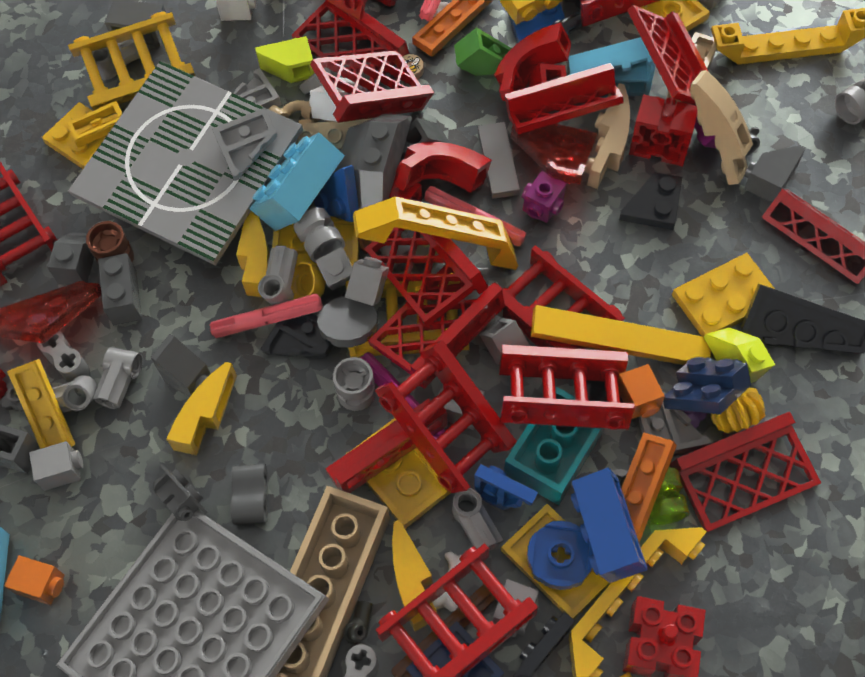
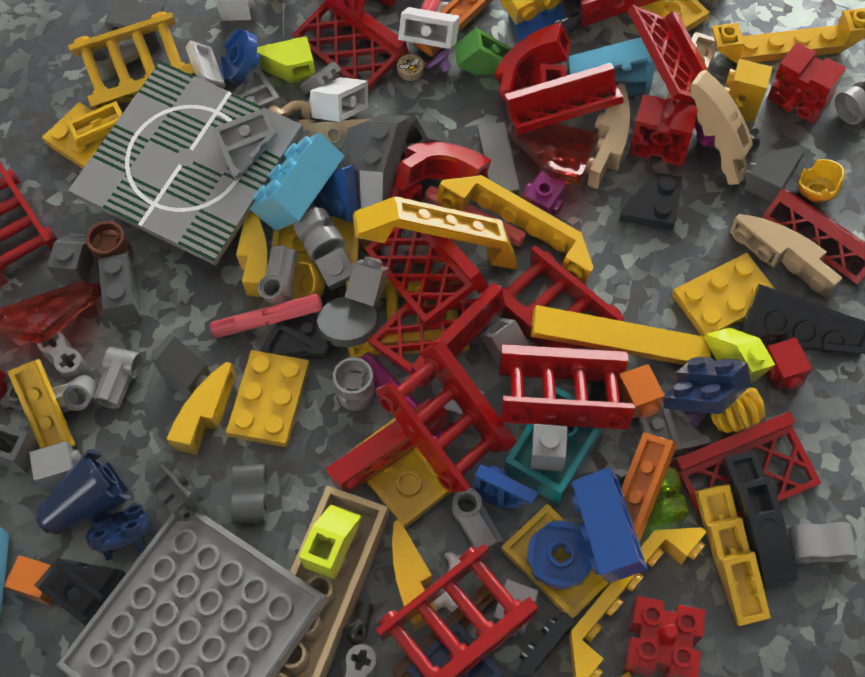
(79, 586): none -> black wing
(82, 494): none -> dark blue cone
(119, 530): none -> dark blue plate
(204, 63): none -> white tile
(240, 56): none -> blue plate
(268, 398): none -> yellow plate
(329, 541): none -> neon yellow slope
(367, 105): red fence -> none
(428, 27): none -> white brick
(441, 60): none -> medium lavender plant
(460, 191): none -> yellow slope
(548, 447): none -> light grey brick
(732, 555): none -> yellow slope
(748, 87): none -> yellow brick
(761, 518): none -> black slope
(778, 244): none -> tan slope
(790, 365): none -> red brick
(805, 83): none -> red brick
(821, 181): none -> yellow hair
(822, 543): none -> light grey axle

